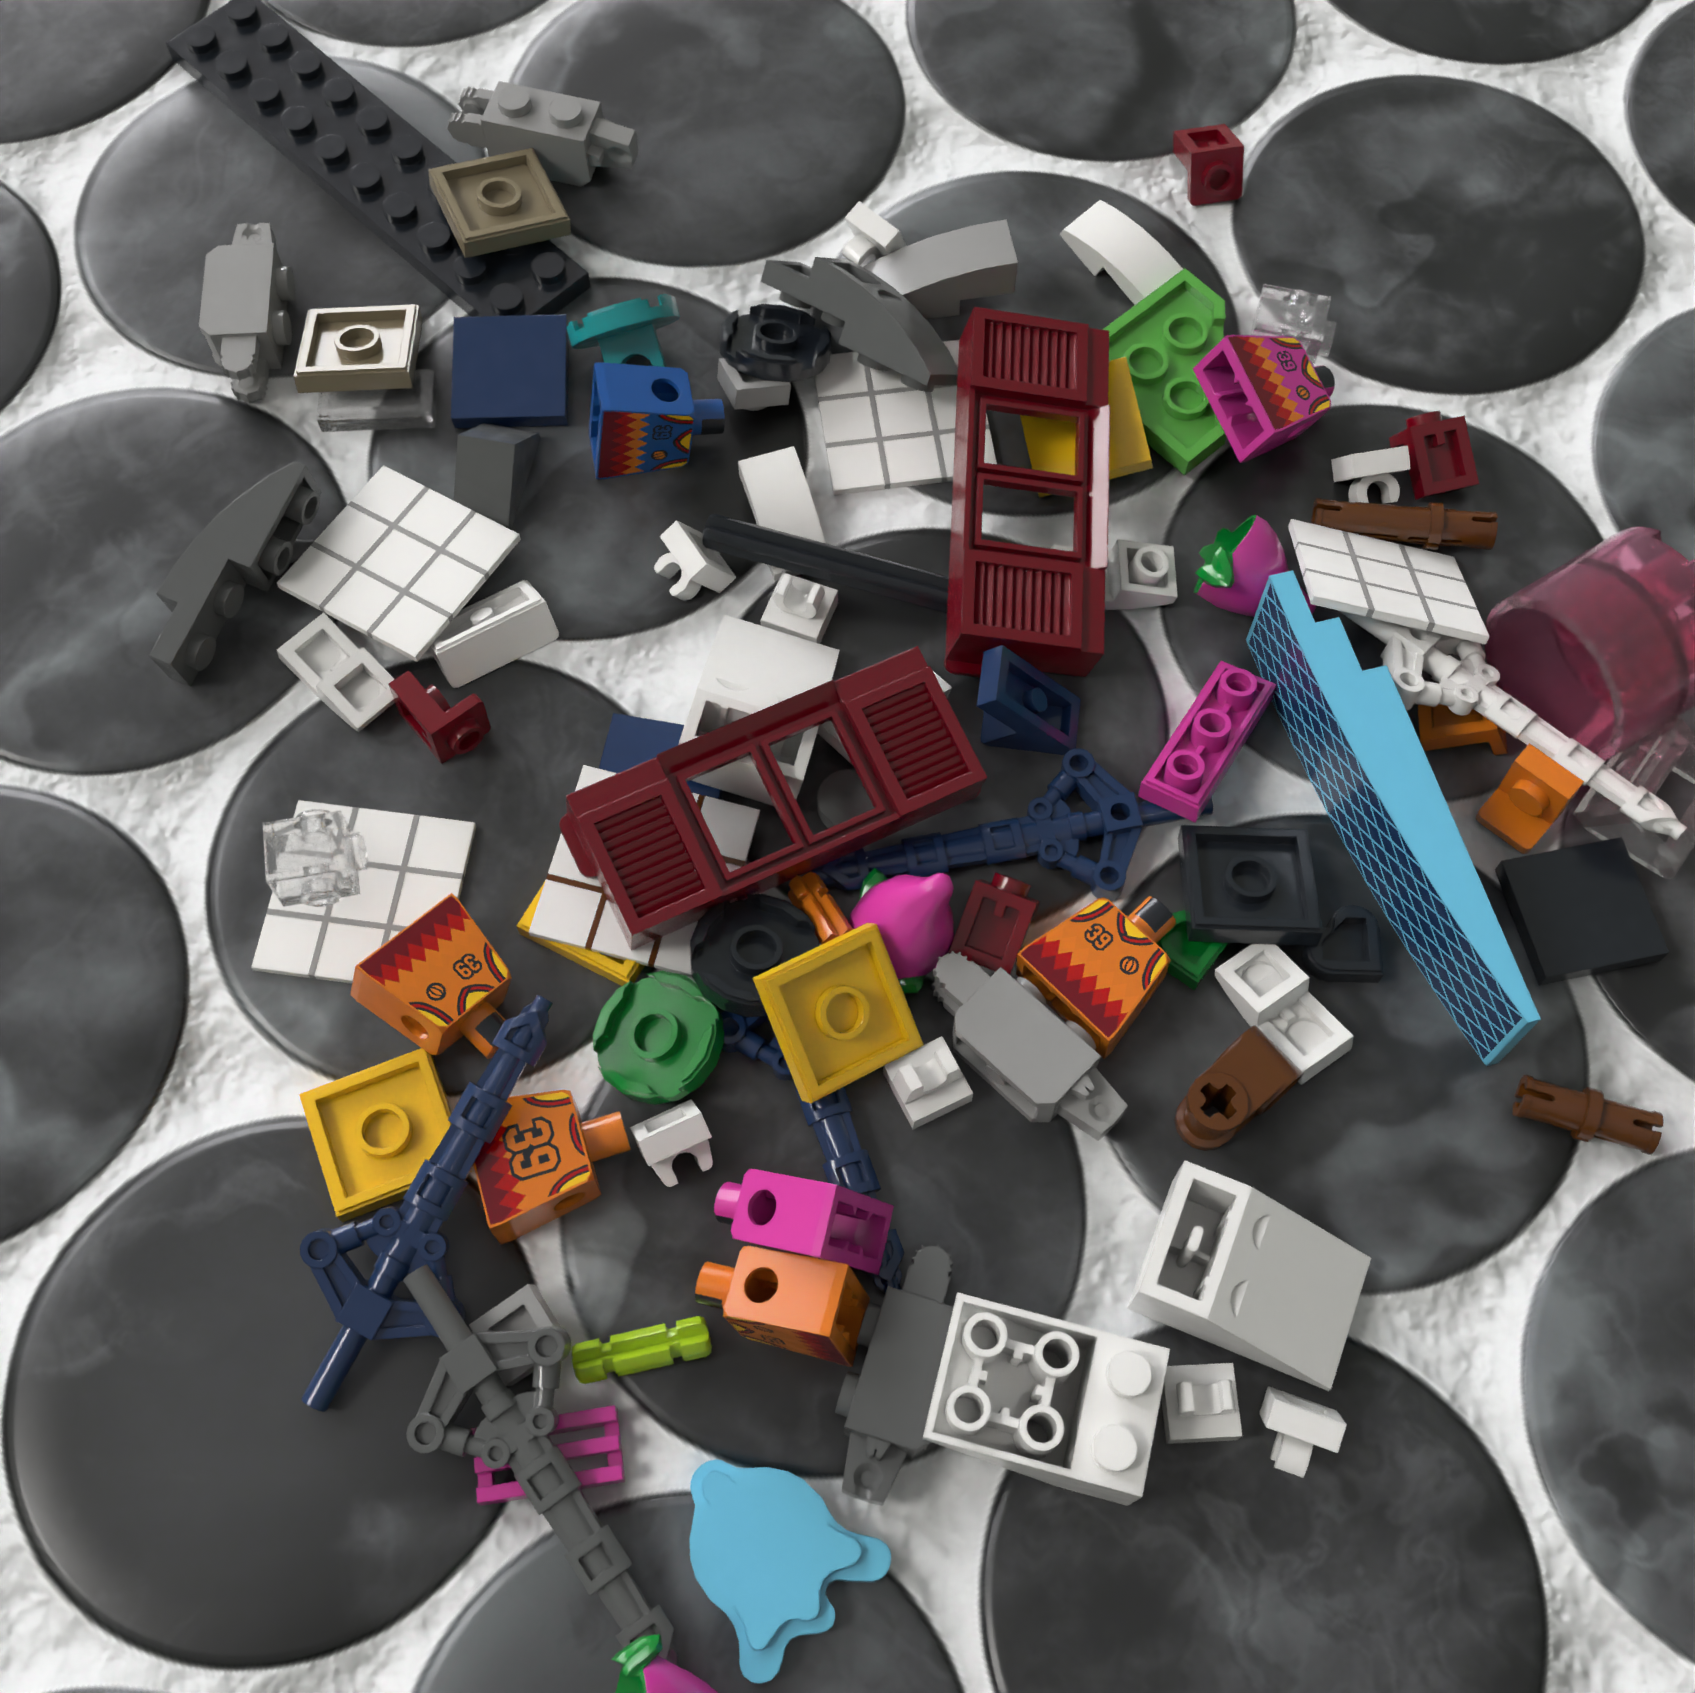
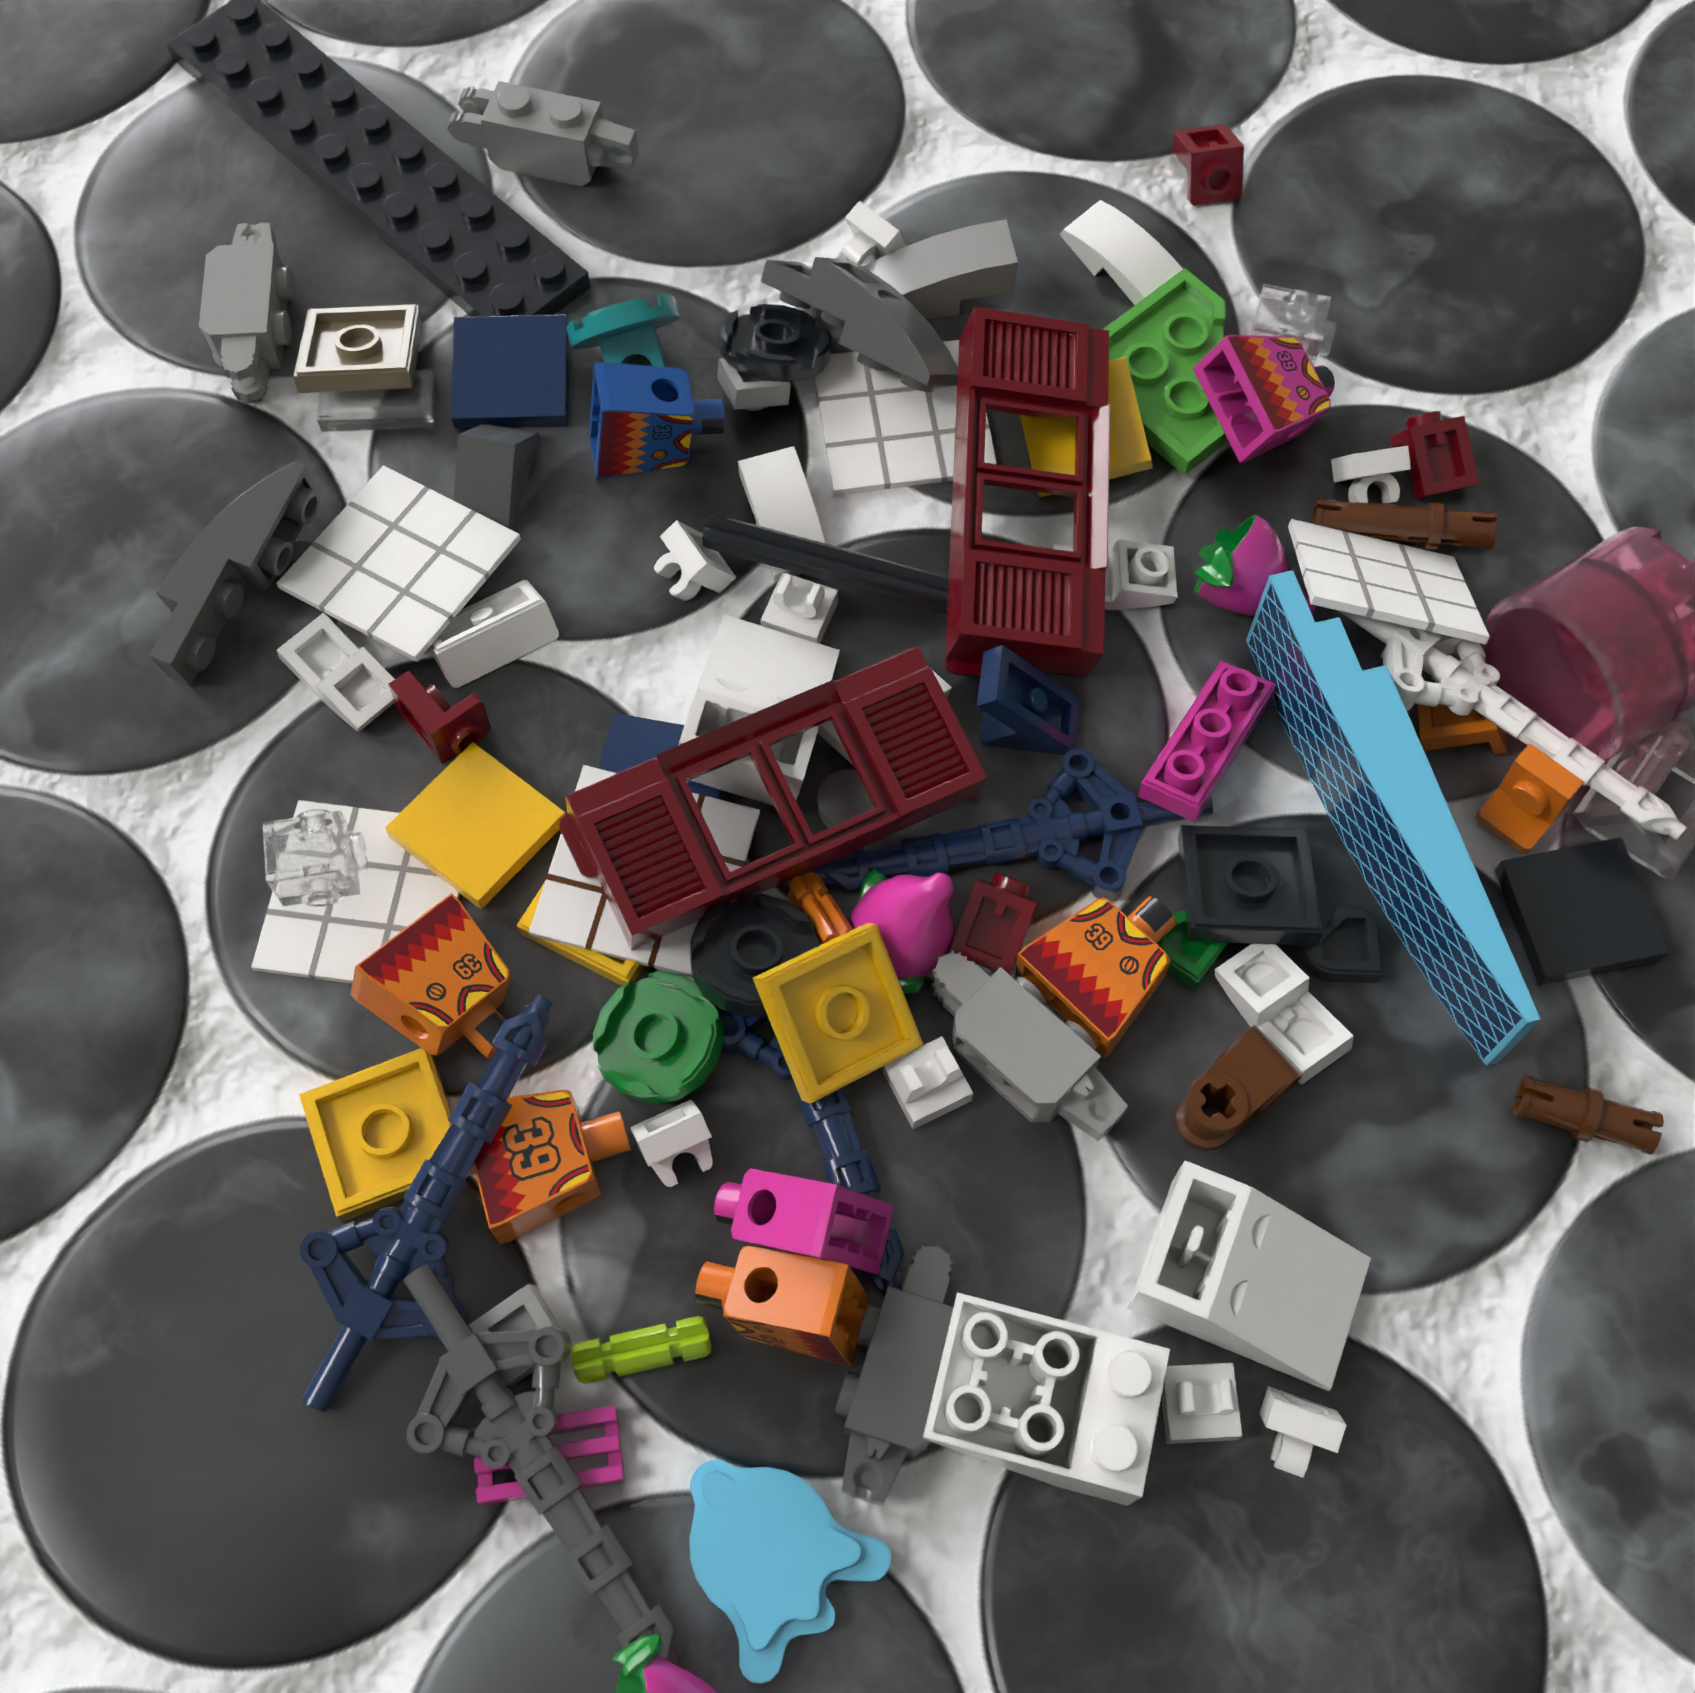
(476, 825): none -> yellow tile
(499, 202): dark tan tile -> none

